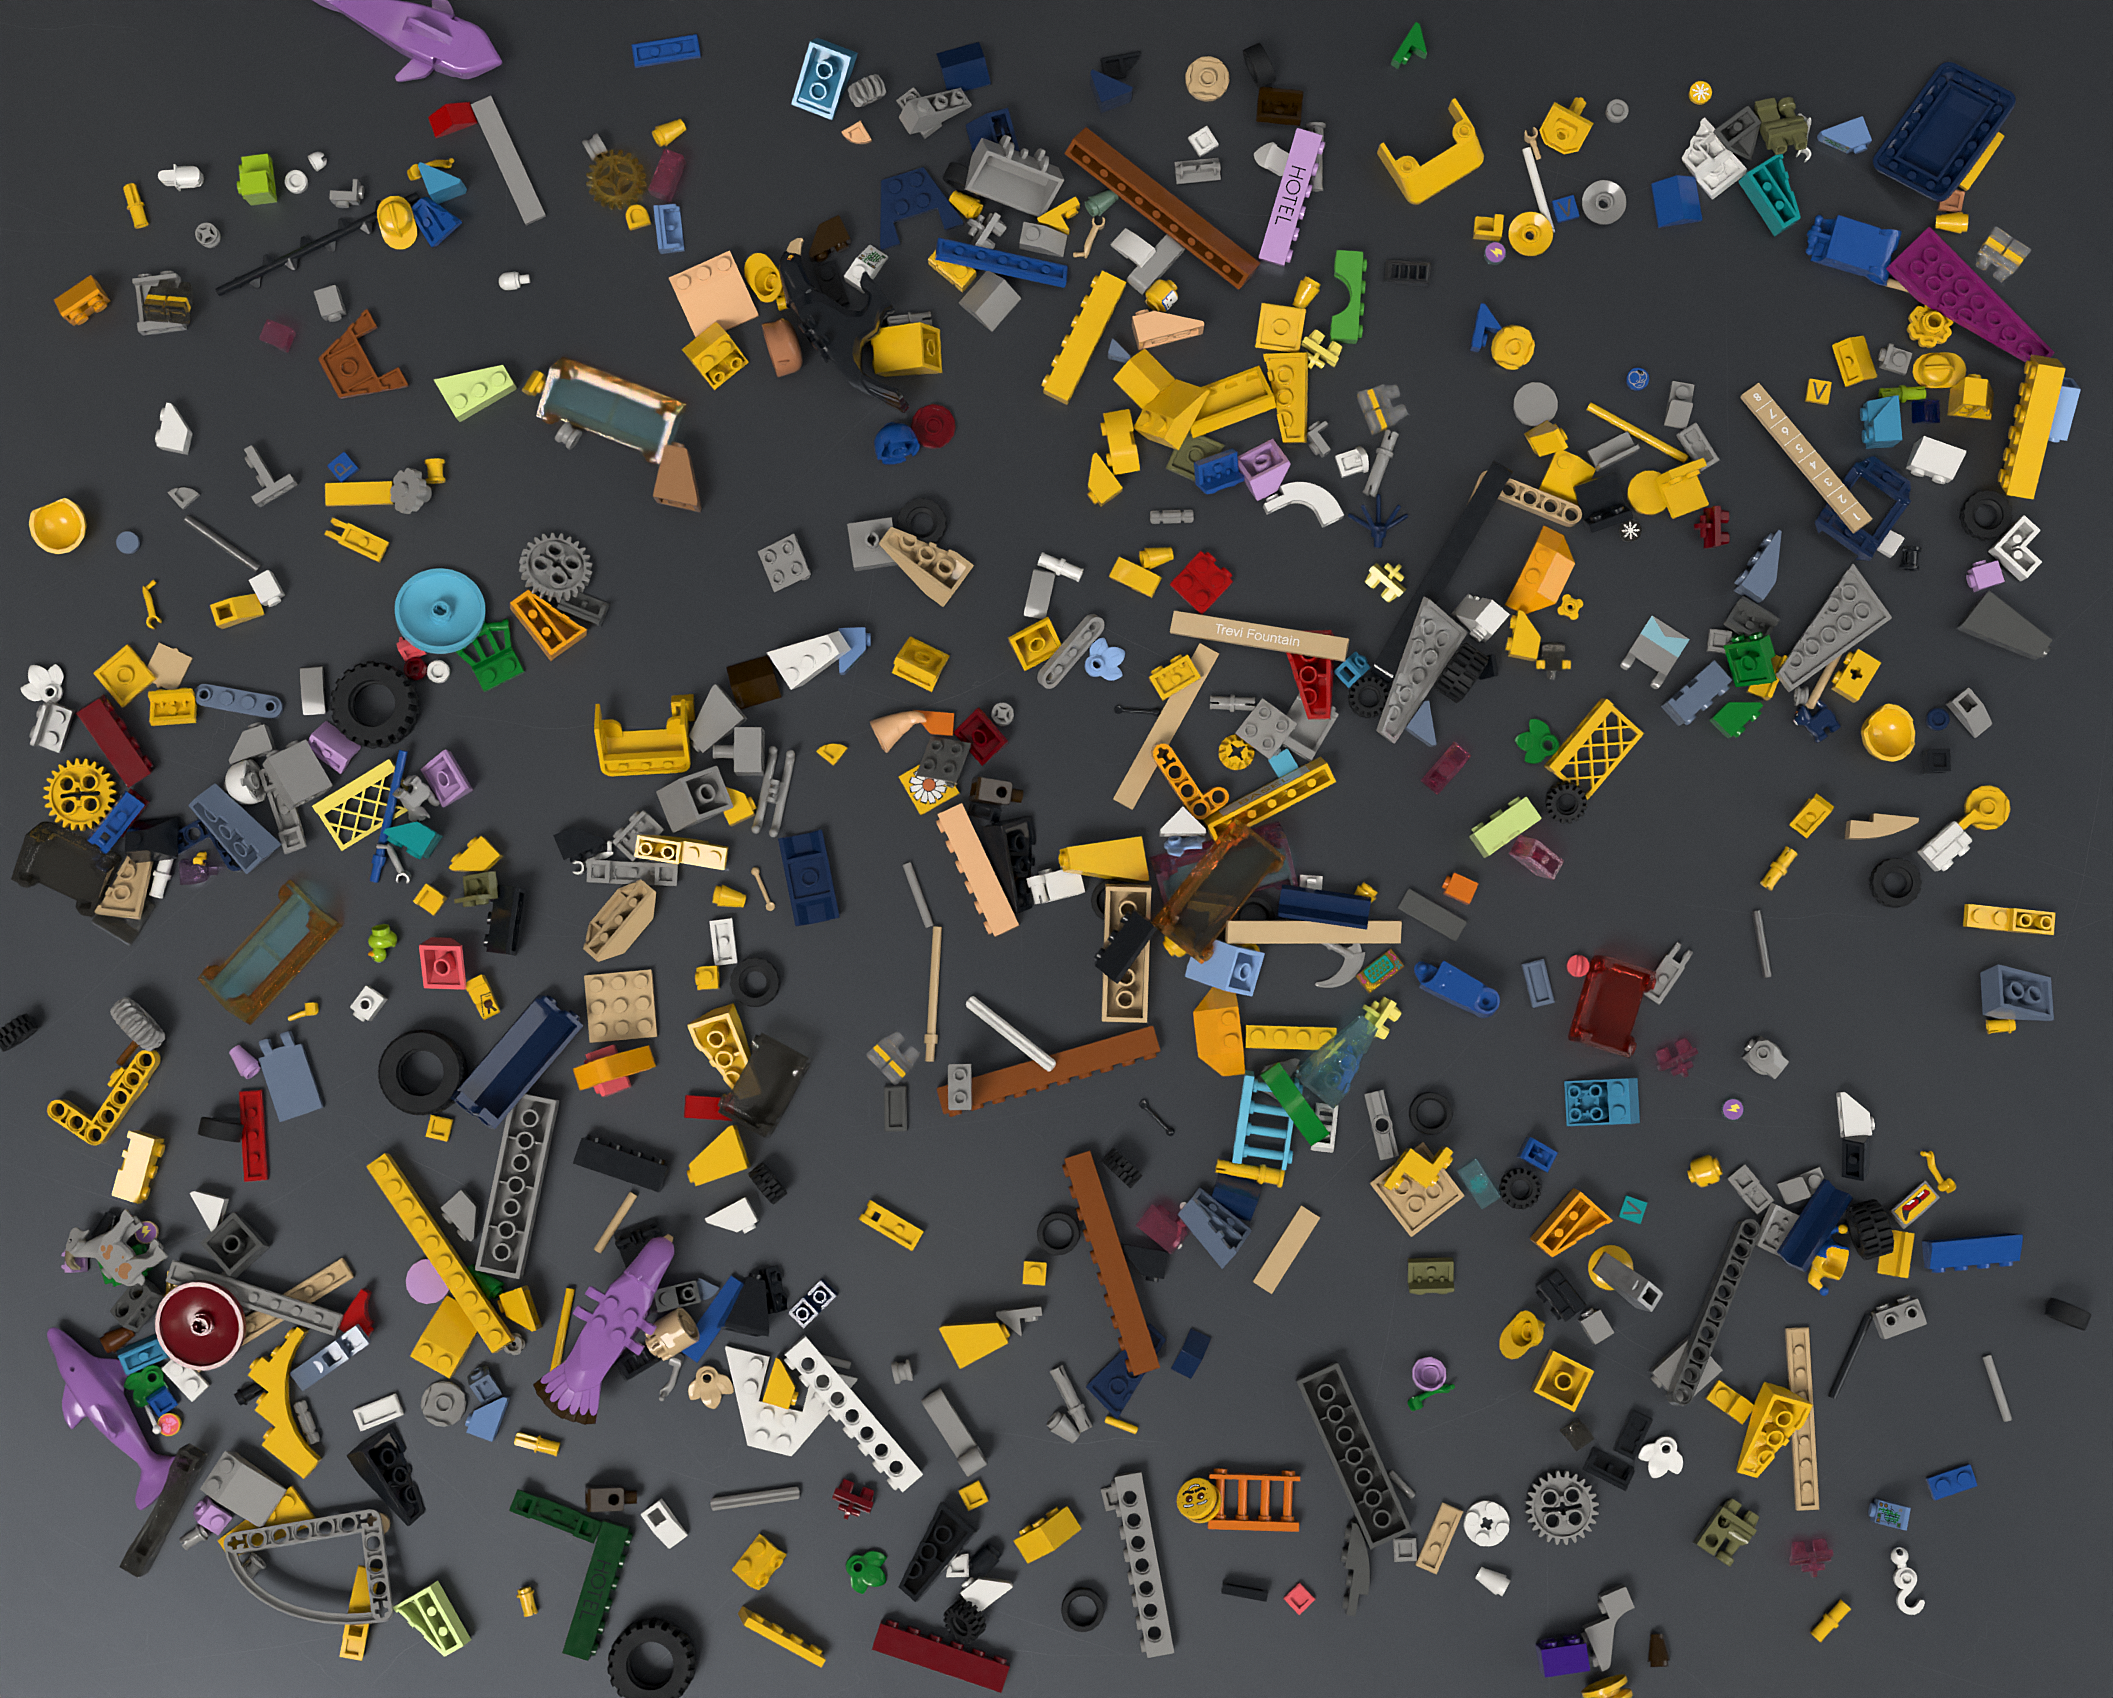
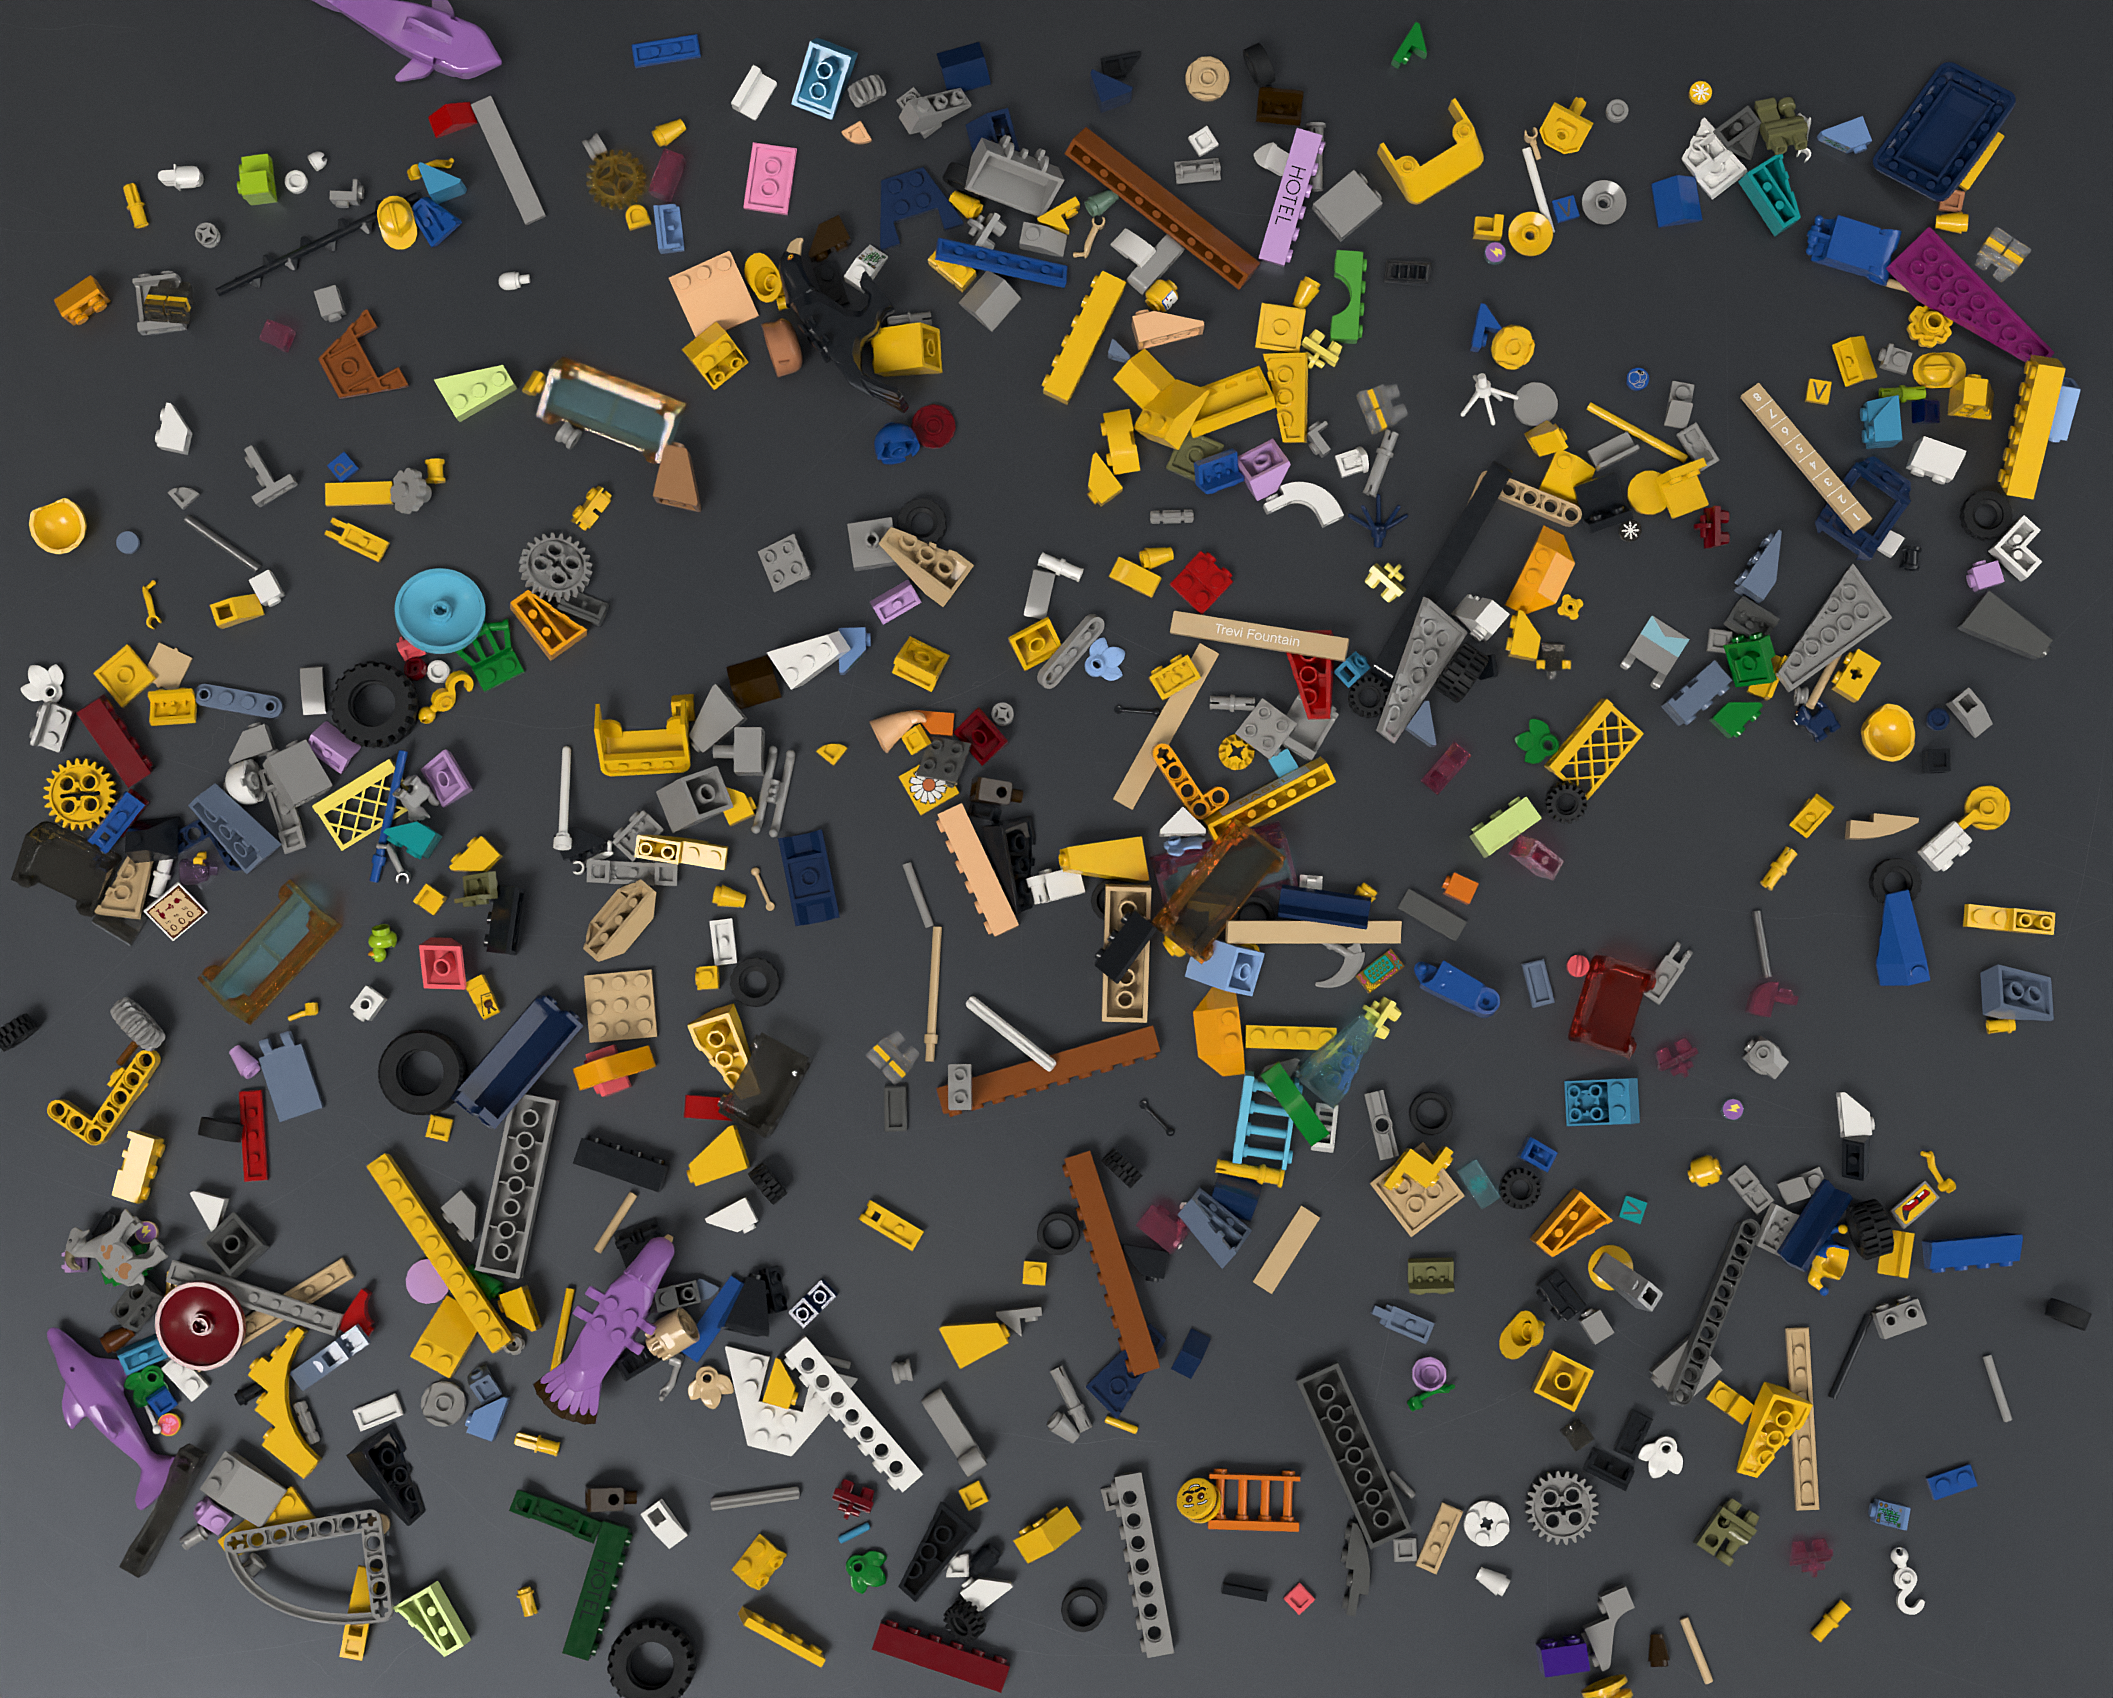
(175, 911): none -> piece
(444, 698): none -> yellow piece
(562, 840): none -> white piece
(594, 500): none -> yellow hinge
(753, 93): none -> white panel
(770, 178): none -> bright pink tile
(854, 1532): none -> dark azure piece
(895, 601): none -> lavender slope
(916, 739): none -> yellow tile
(1347, 205): none -> light grey brick
(1404, 1322): none -> sand blue hinge
(1484, 390): none -> white plant
(1696, 1650): none -> tan bar
(1763, 996): none -> clear pink brick
(1901, 951): none -> blue wedge

